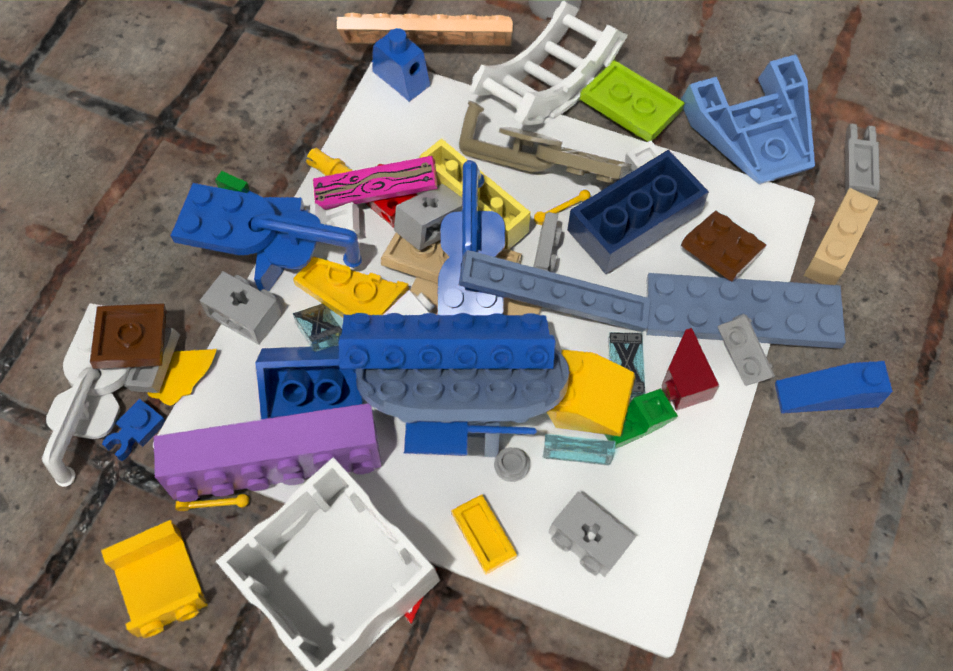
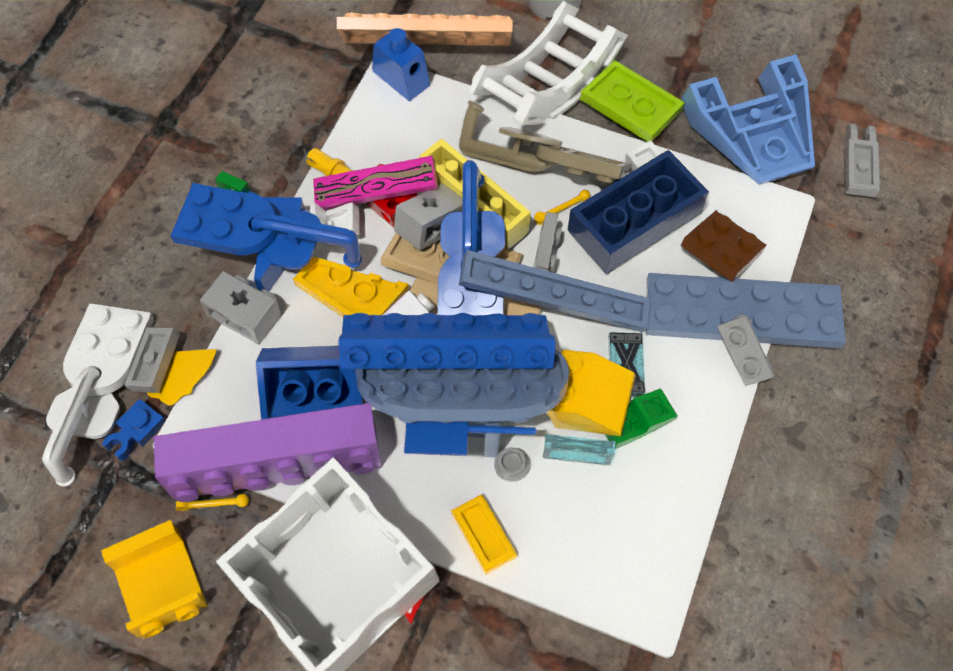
(128, 336): reddish brown plate -> none
(318, 327): tile -> none
(579, 519): light grey brick -> none
(689, 375): dark red slope -> none
(835, 388): blue slope -> none
(841, 238): tan brick -> none

